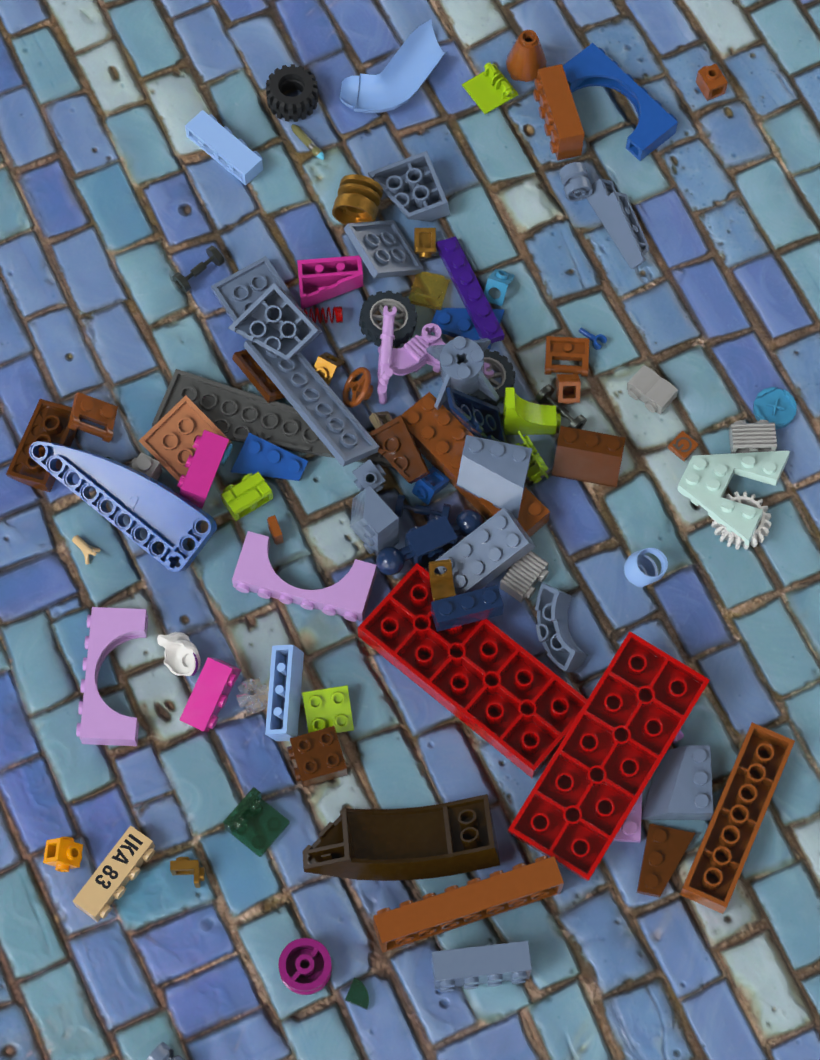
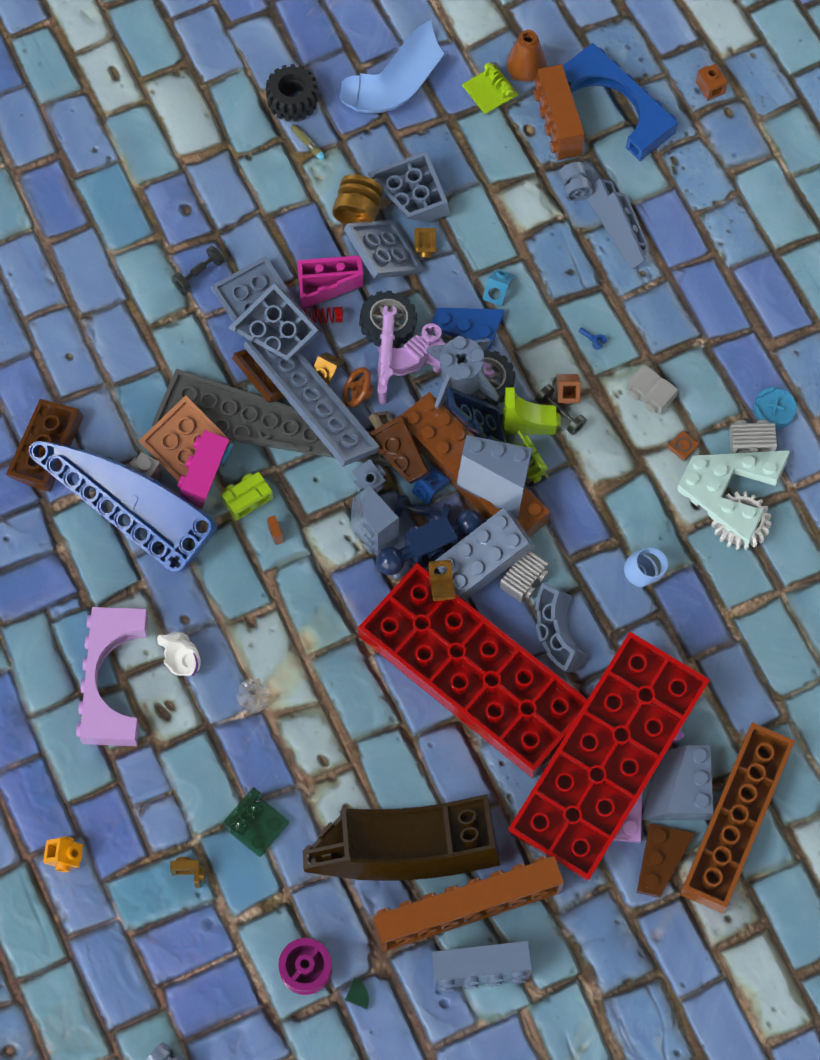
(85, 548): tan bar -> none
(94, 411): dark orange plate -> none
(114, 873): tan brick -> none
(209, 694): dark pink wedge -> none
(224, 147): light blue brick -> none
(268, 460): blue wing -> none
(284, 692): light blue brick -> none
(317, 757): reddish brown brick -> none
(328, 709): lime hinge -> none
(344, 598): lavender arch -> none
(429, 290): clear yellow piece -> none
(467, 608): dark blue brick -> none
(469, 290): dark purple plate -> none
(567, 349): dark orange plate -> none
(588, 456): reddish brown slope -> none

